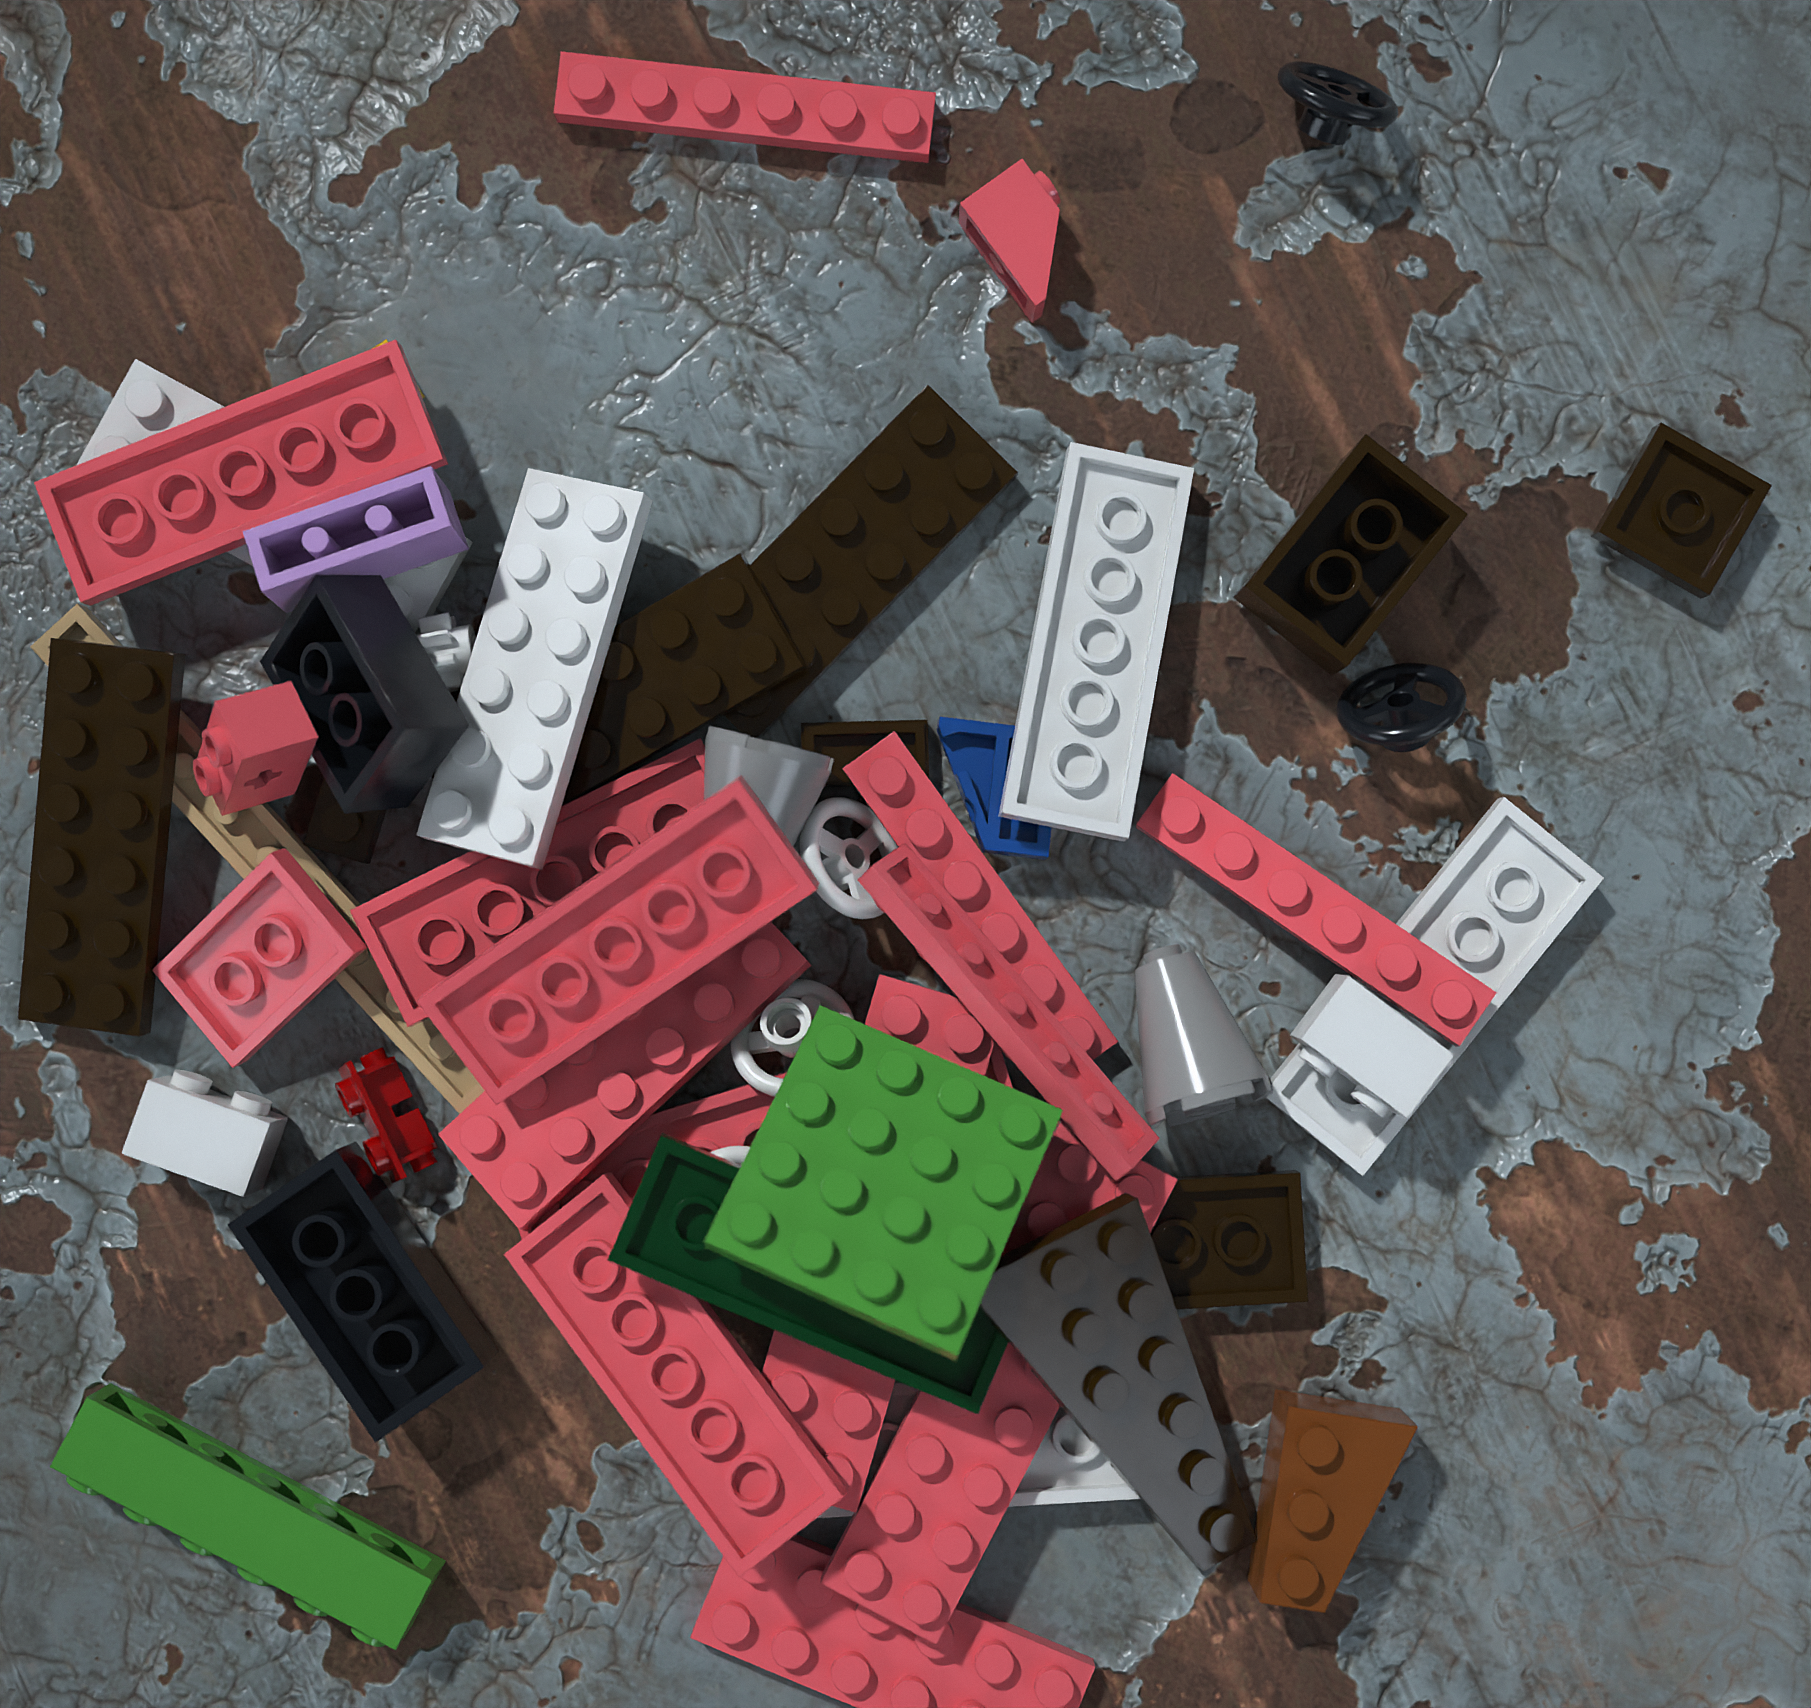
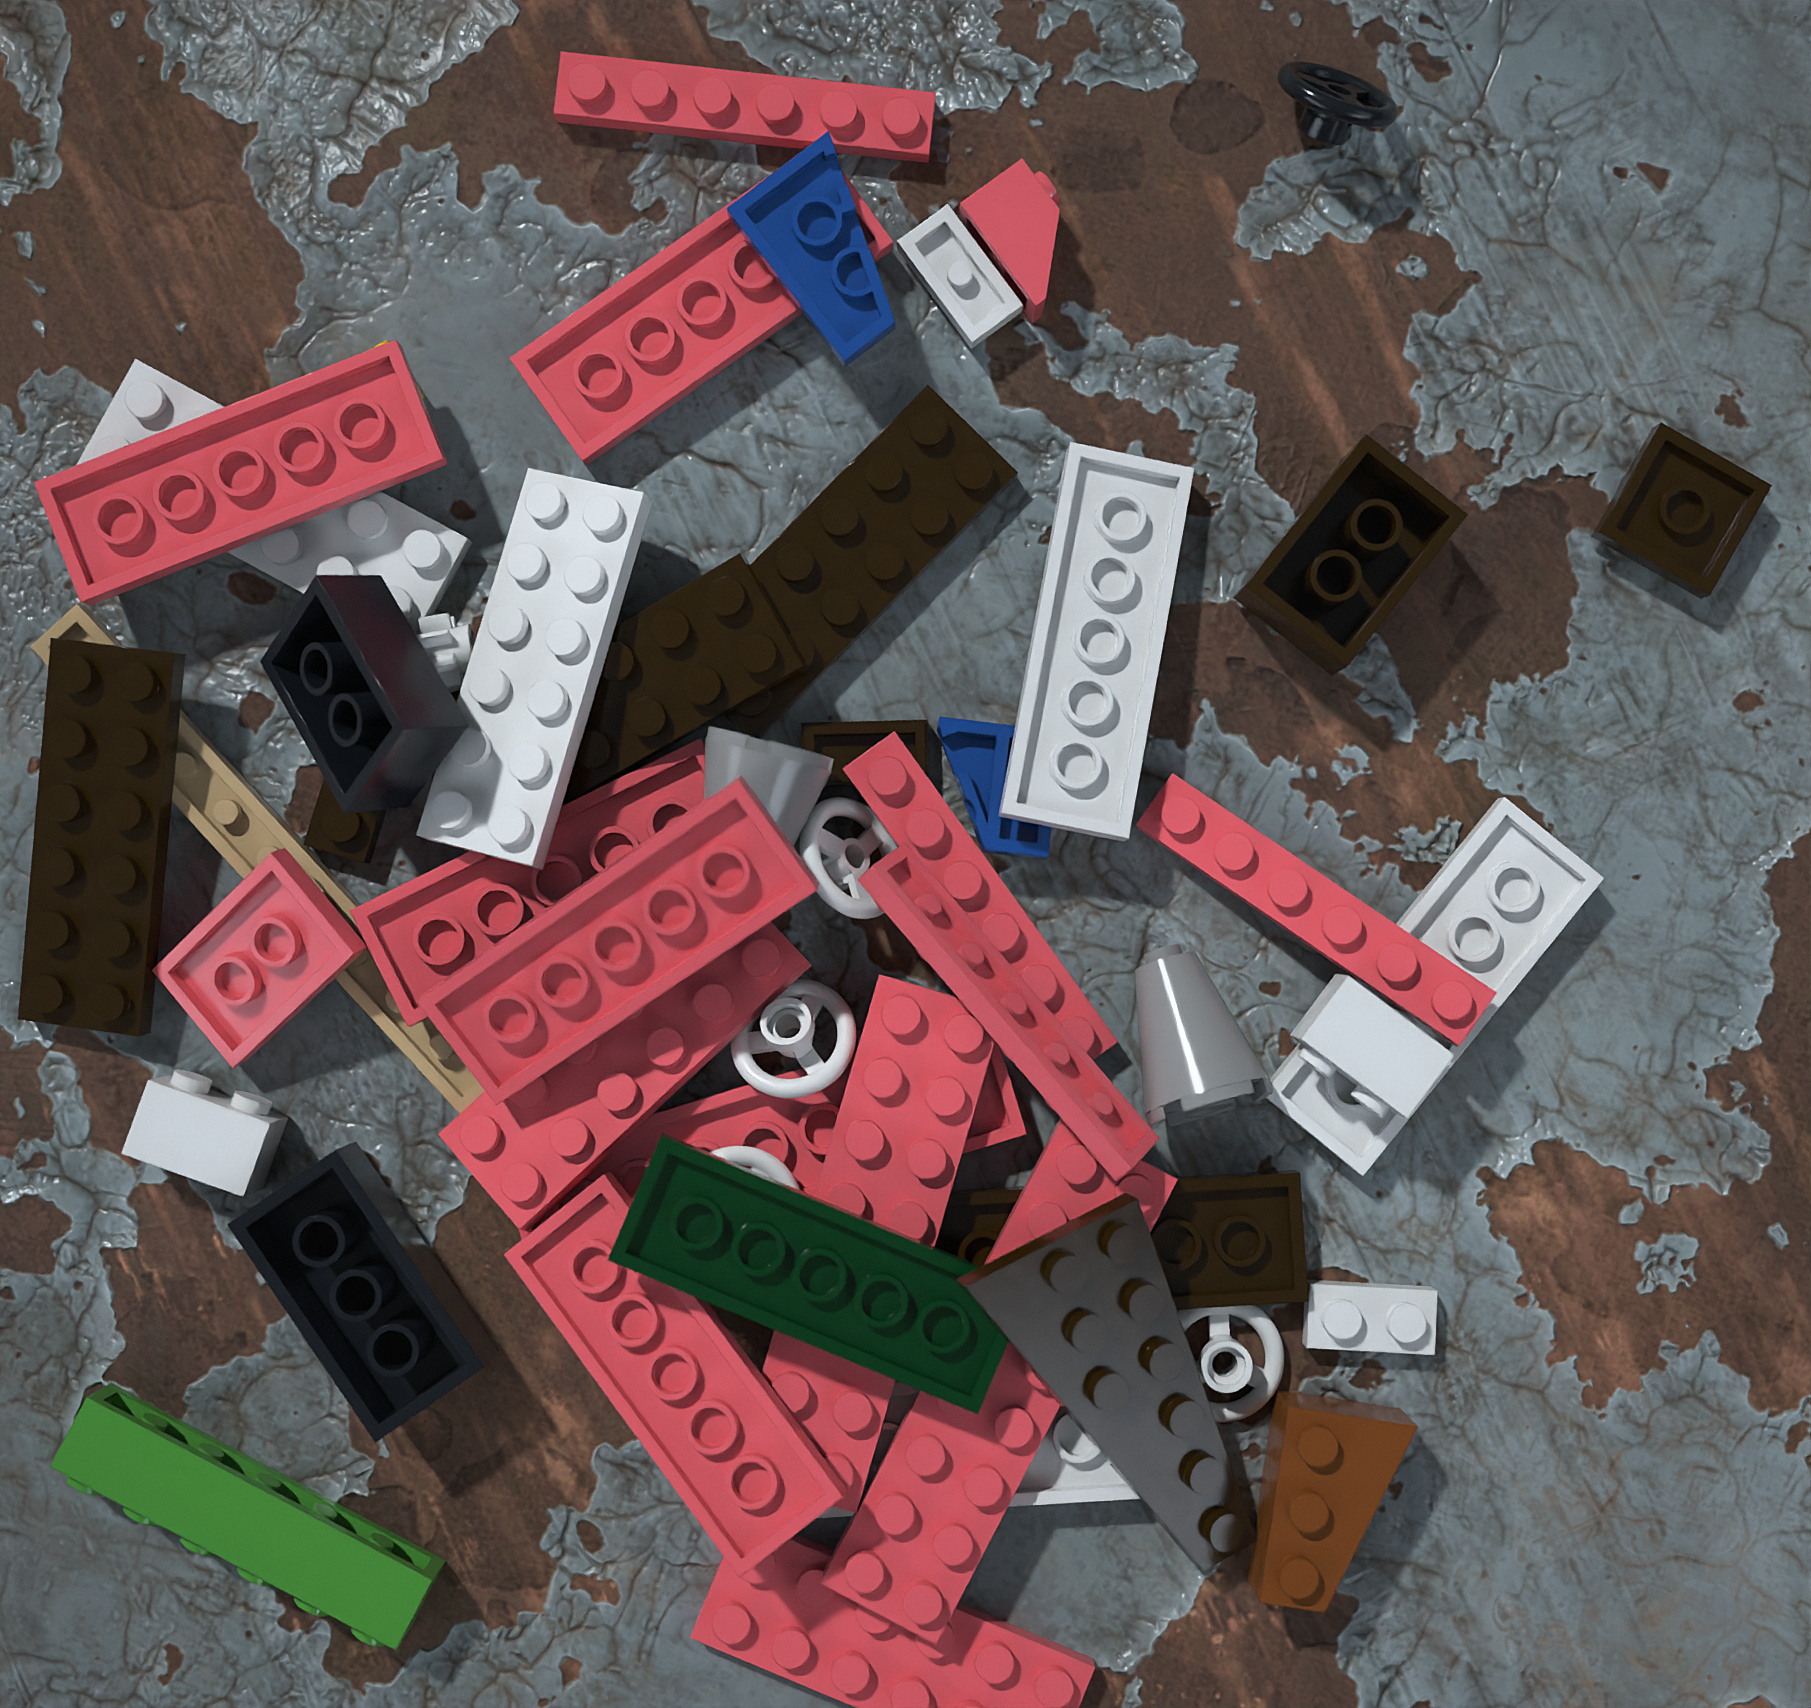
(254, 748): coral brick -> none
(362, 533): lavender brick -> none
(371, 1096): red hinge -> none
(663, 332): none -> coral plate
(815, 248): none -> blue wing
(885, 1181): bright green plate -> none
(959, 276): none -> white plate
(1242, 1369): none -> white piece
(1370, 1317): none -> white plate
(1401, 715): black piece -> none

